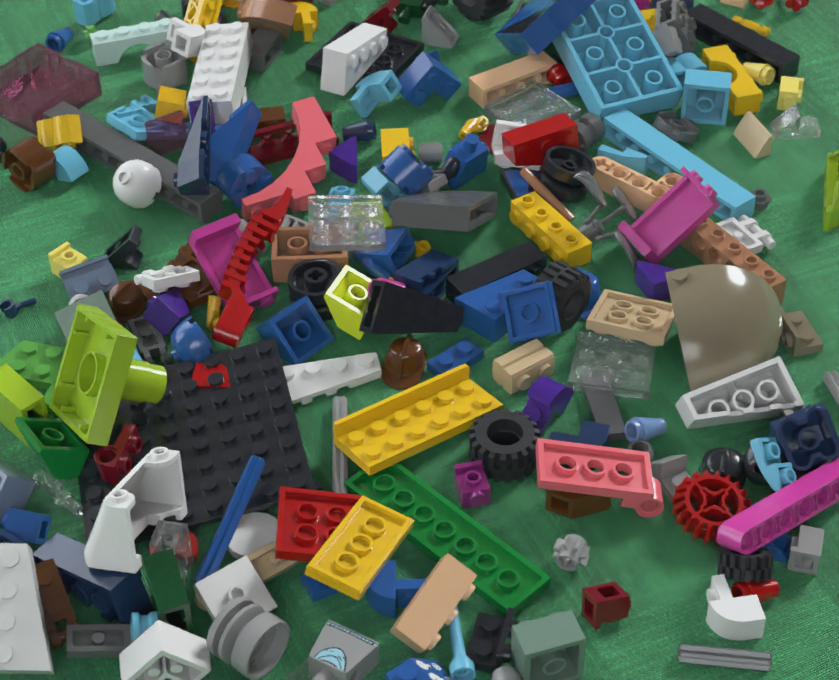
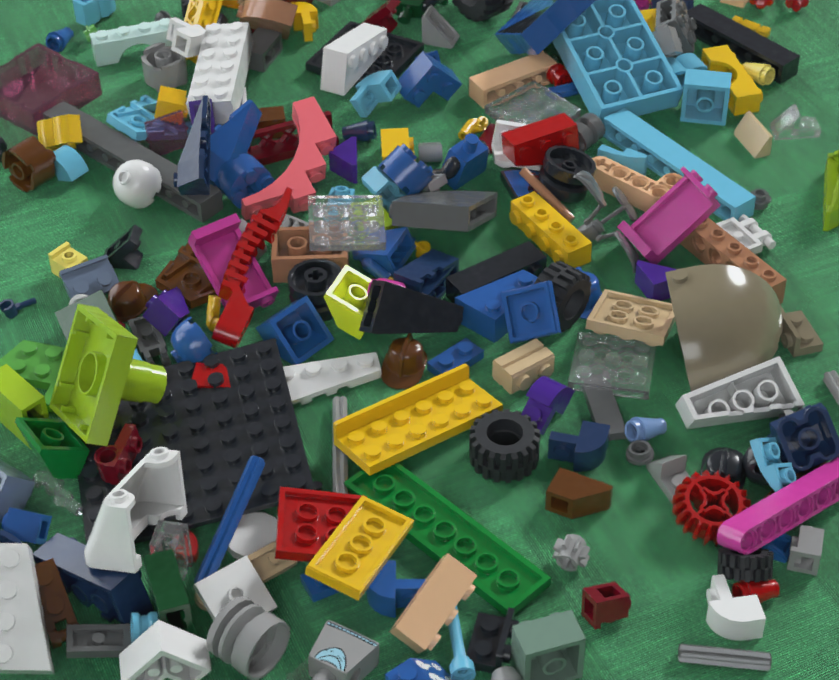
(168, 277): white plate -> none
(471, 484): magenta brick -> none
(636, 490): coral hinge -> none
(676, 129): dark grey plate -> none
(789, 92): light yellow brick -> none

